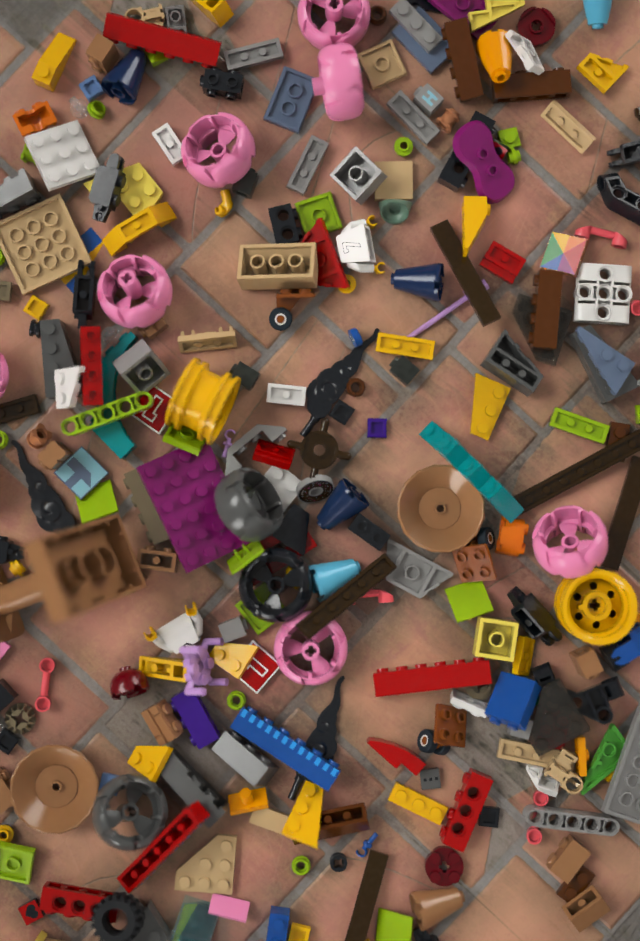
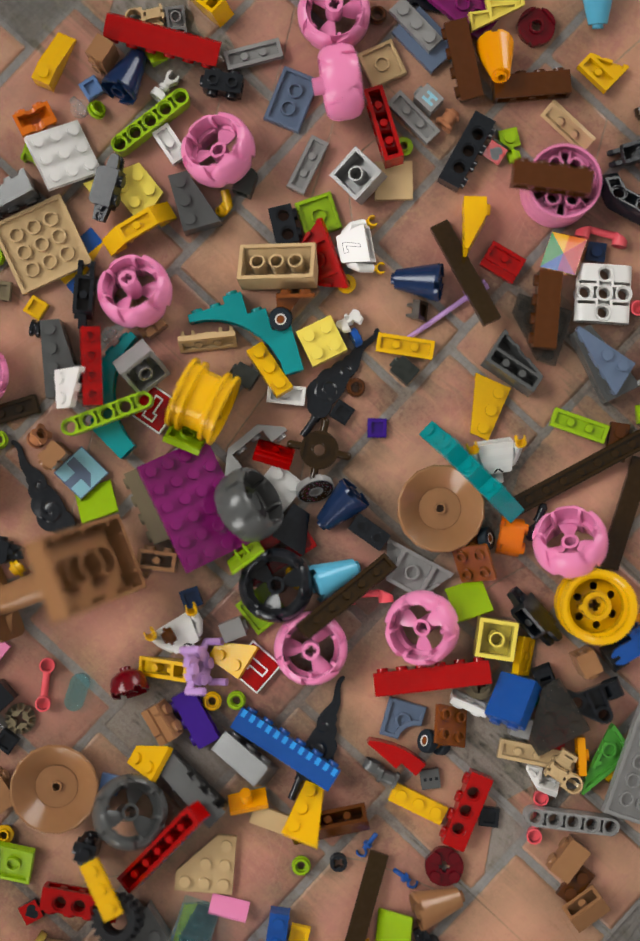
(77, 691): none -> clear light blue tile
(86, 847): none -> black brick
(101, 889): none -> yellow plate
(154, 113): none -> lime beam
(159, 93): none -> white piece
(168, 636): none -> reddish brown plate
(191, 595): none -> dark blue plate
(192, 206): none -> dark grey wedge
(212, 707): none -> yellow plate
(227, 443): lavender hand -> none
(257, 322): none -> teal arch
(269, 369): none -> yellow plate
(321, 341): none -> light yellow brick
(354, 316): none -> white piece
(383, 126): none -> red brick
(383, 775): none -> dark grey connector
(394, 210): sand green piece -> none
(401, 715): none -> sand blue tile
(405, 878): none -> blue hand
(419, 310): none -> dark brown tile
(441, 614): none -> bright pink wheel
(476, 149): magenta plate -> none
(497, 454): none -> torso
(526, 52): white wing -> none
(541, 511): none -> black piece
(545, 212): none -> bright pink wheel
(551, 178): none -> reddish brown brick
(595, 252): none -> dark blue plate

